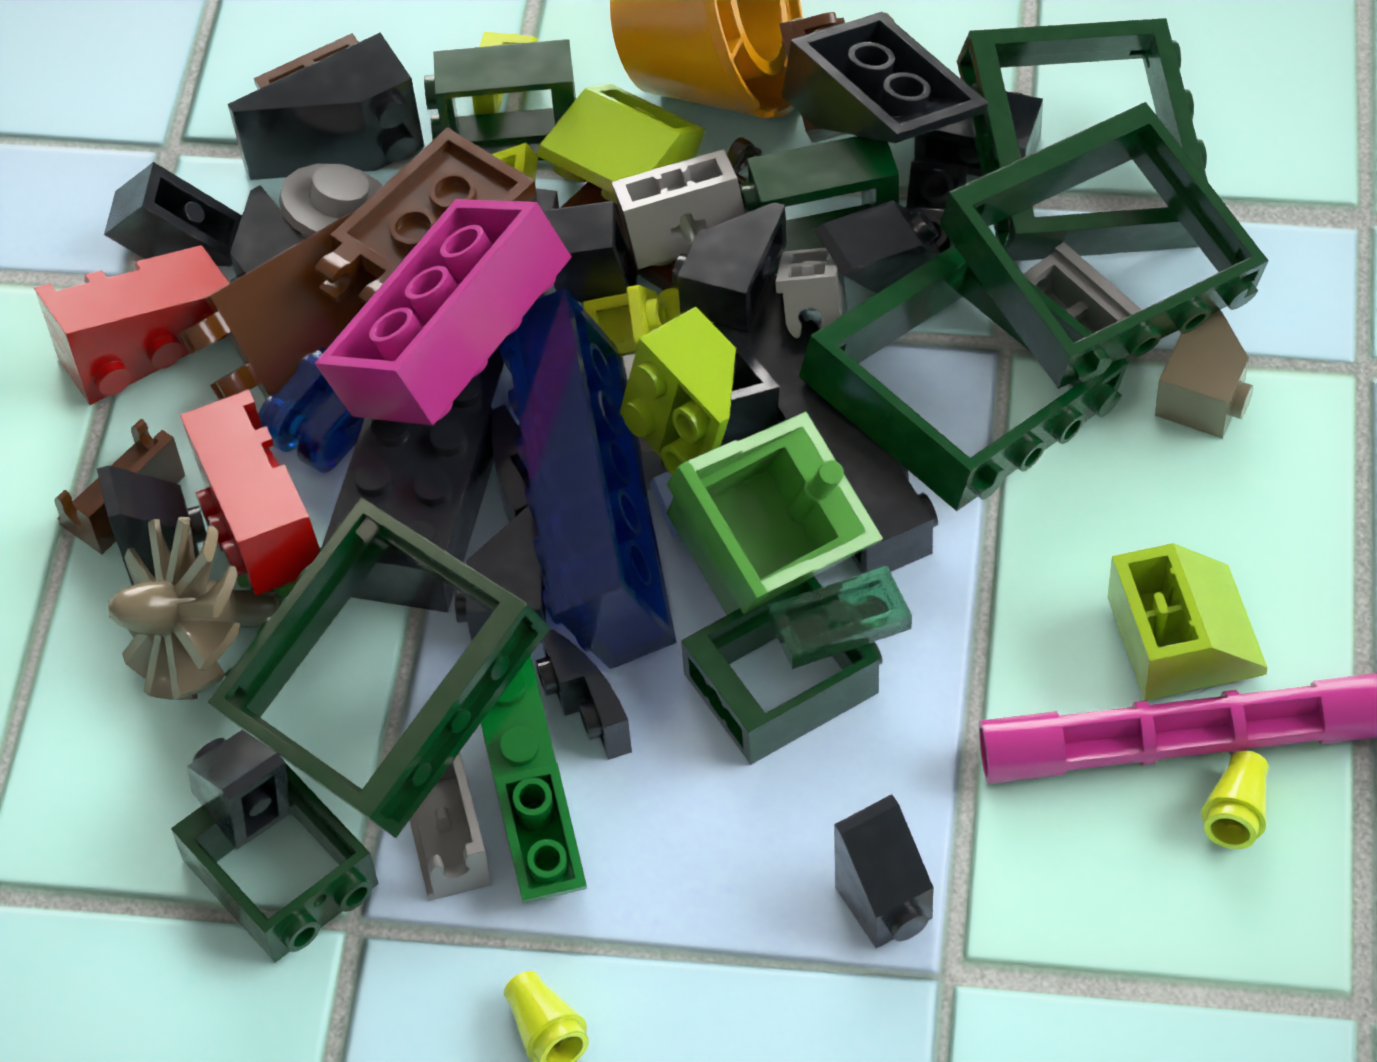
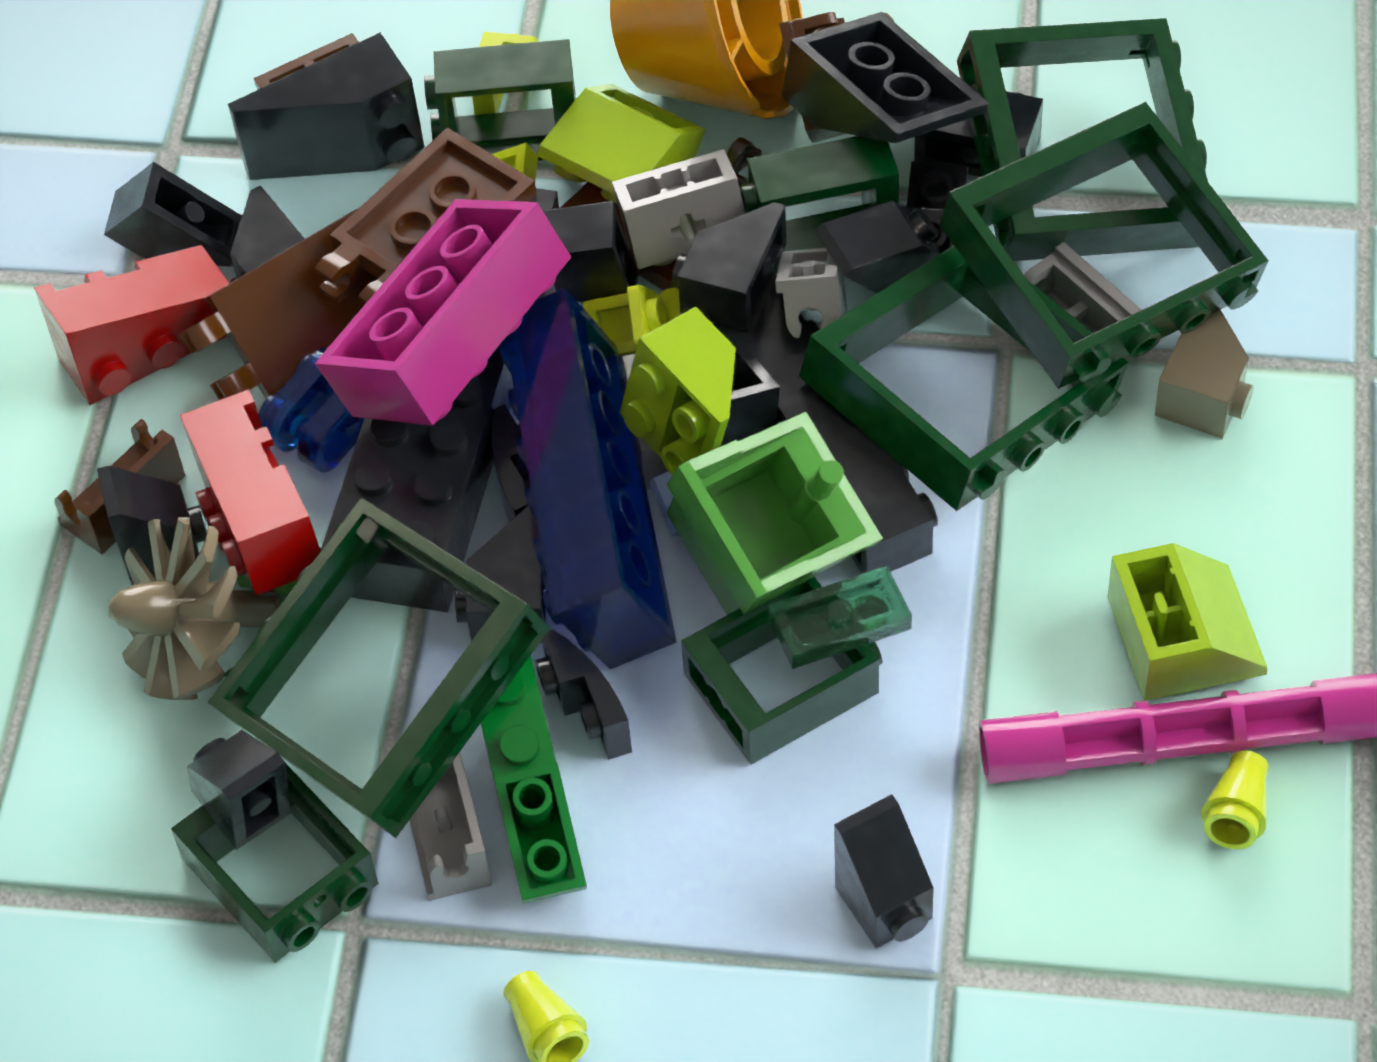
(323, 194): light grey piece -> none

